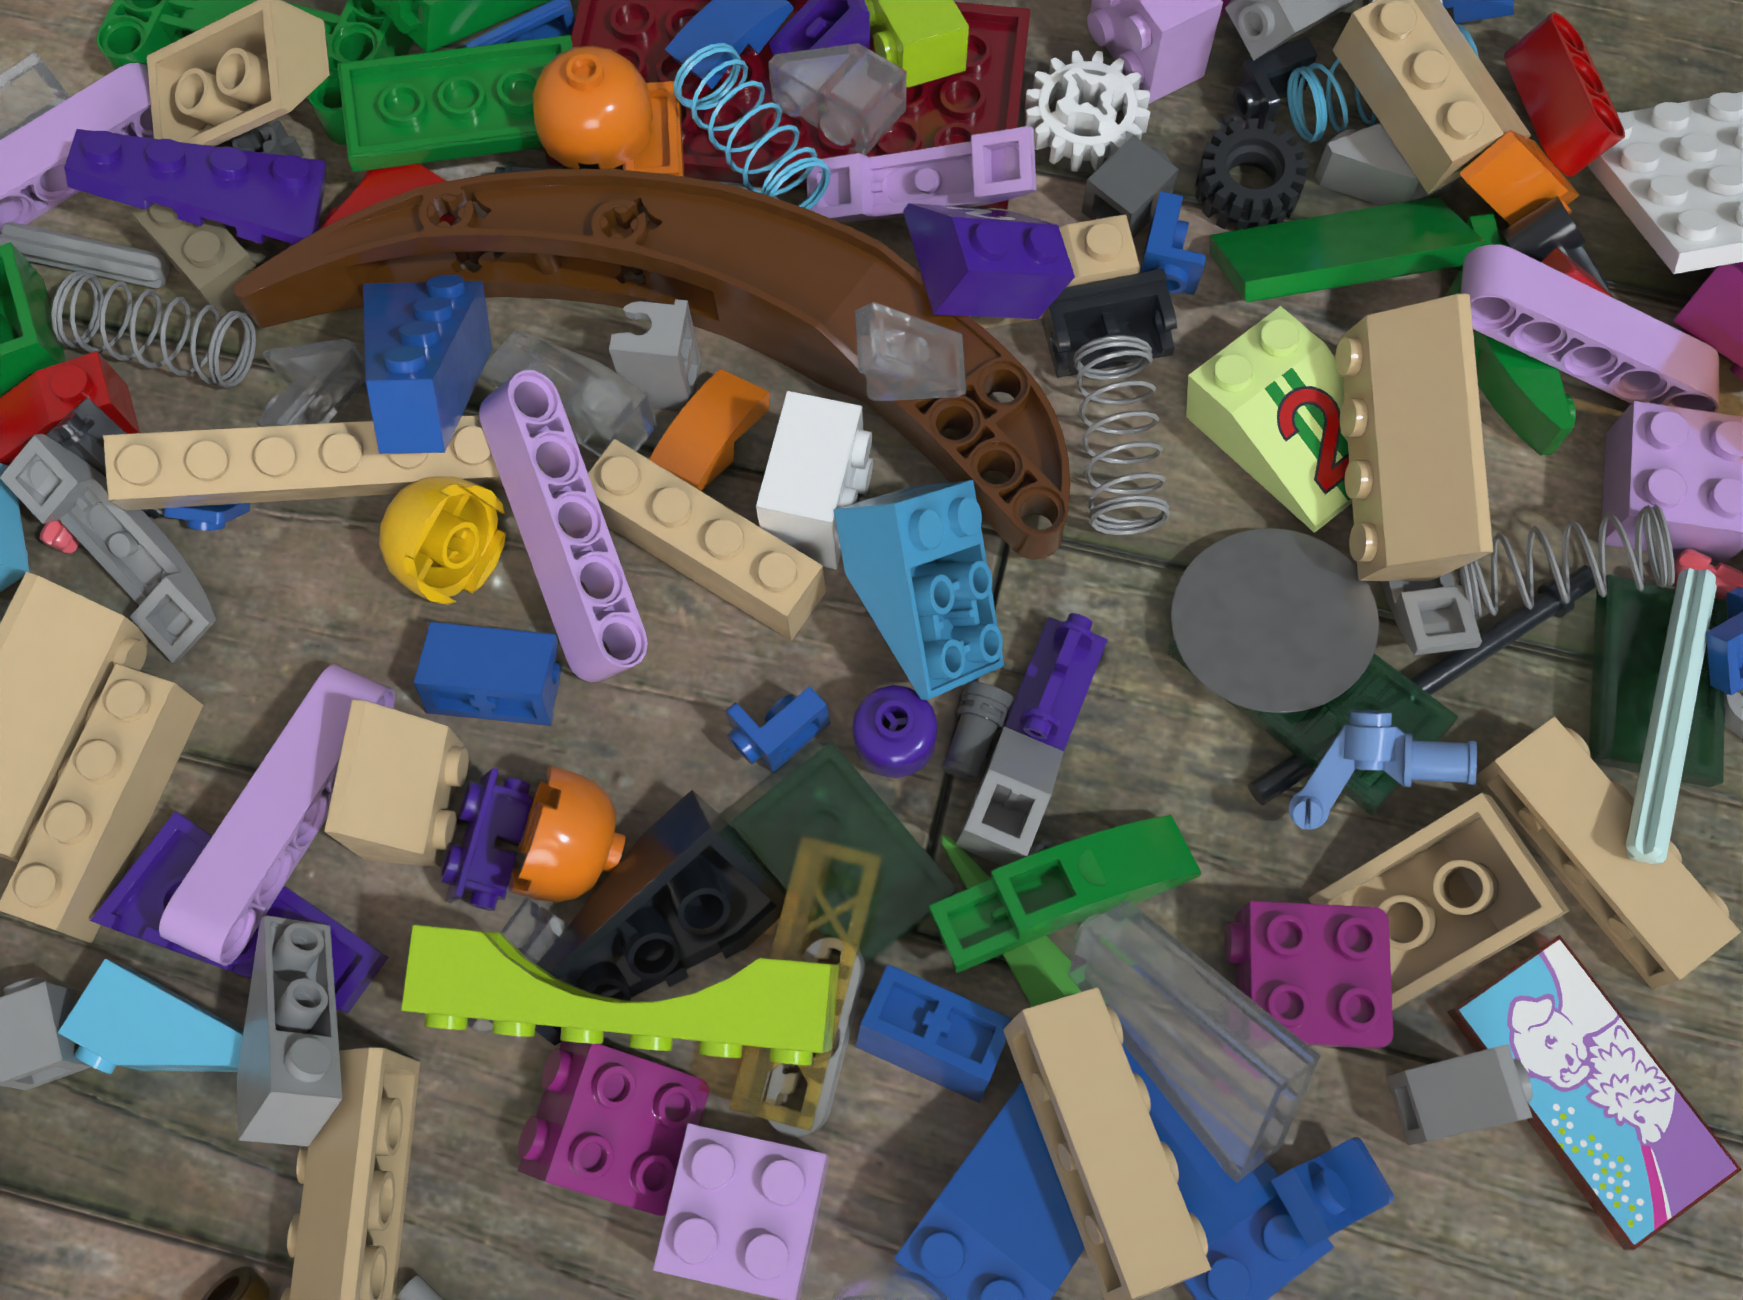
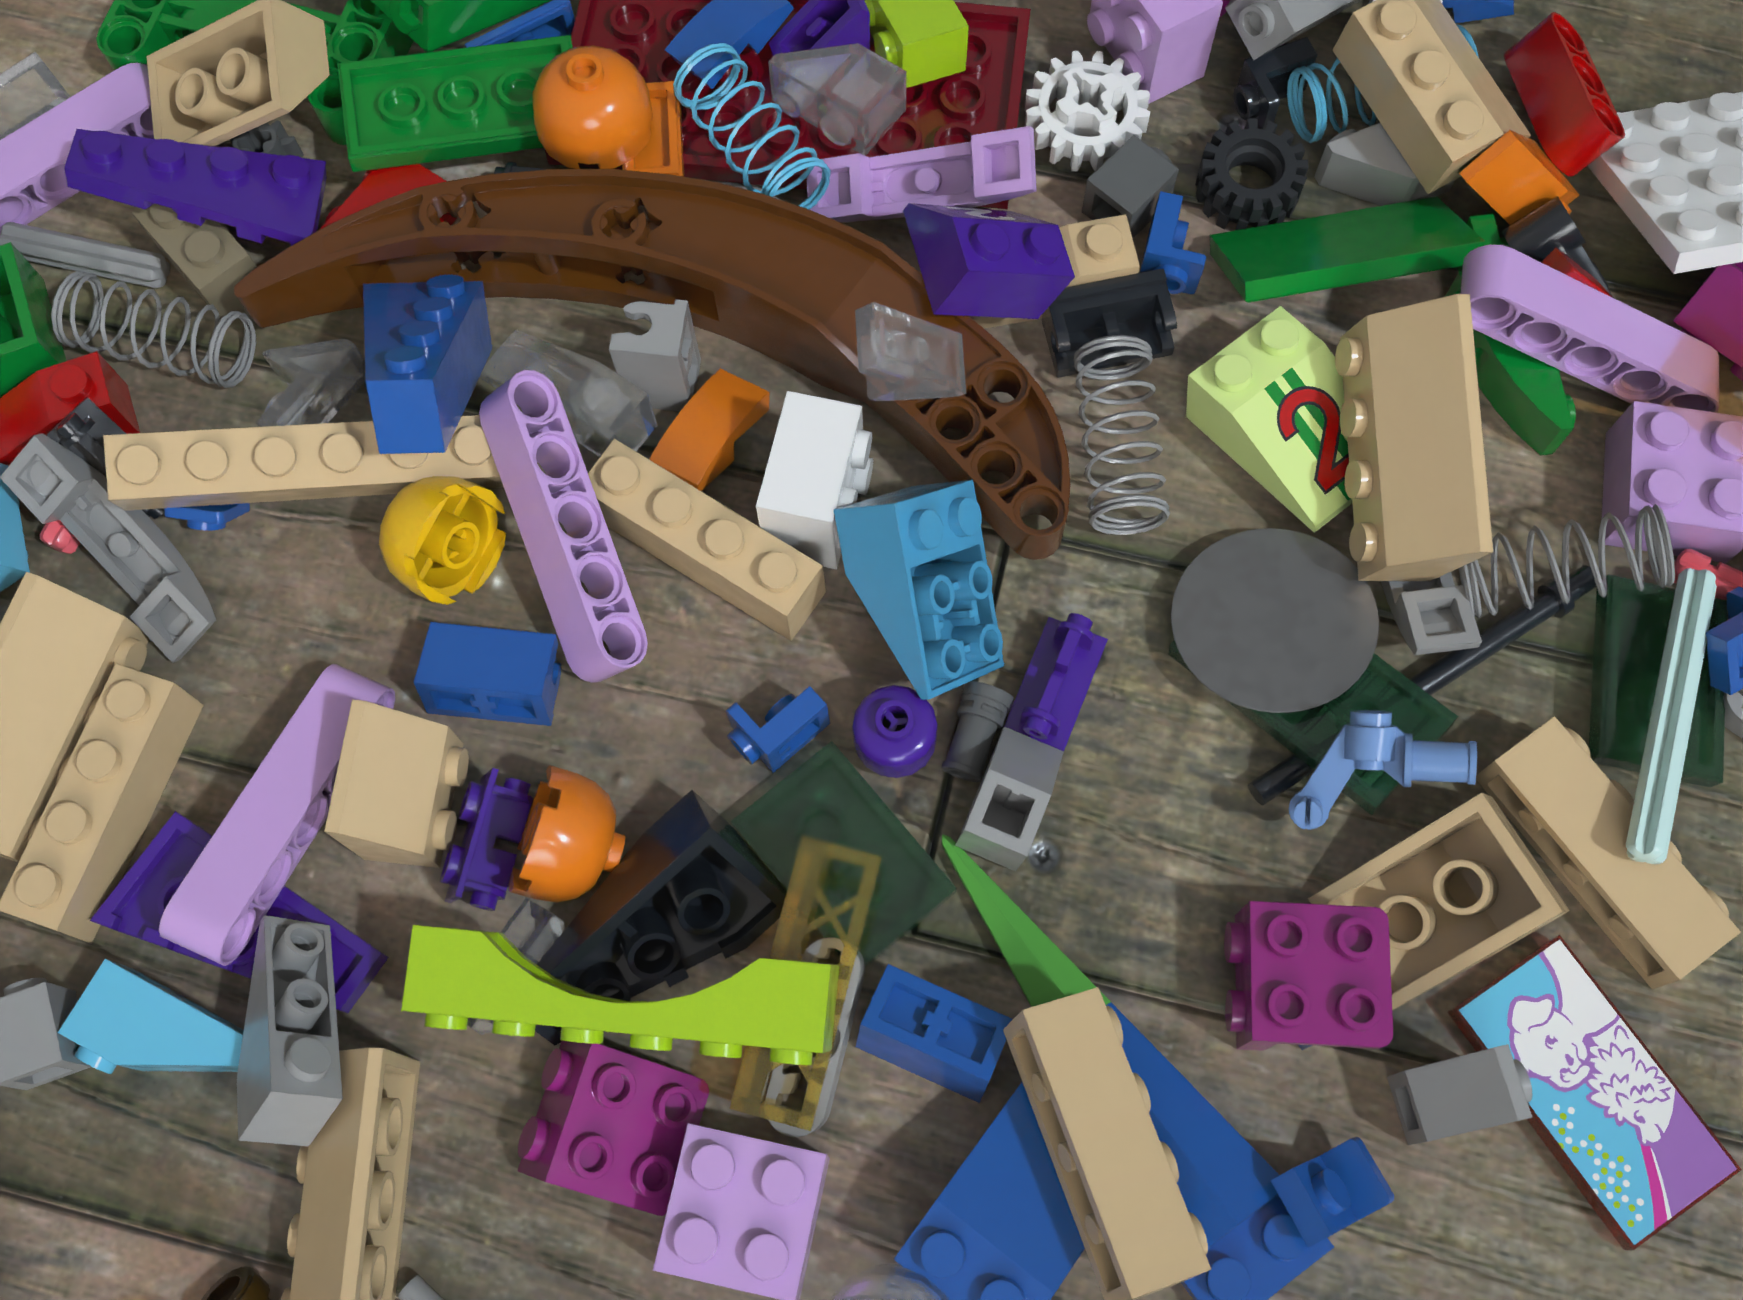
(1062, 888): green slope -> none
(1196, 1036): clear slope -> none

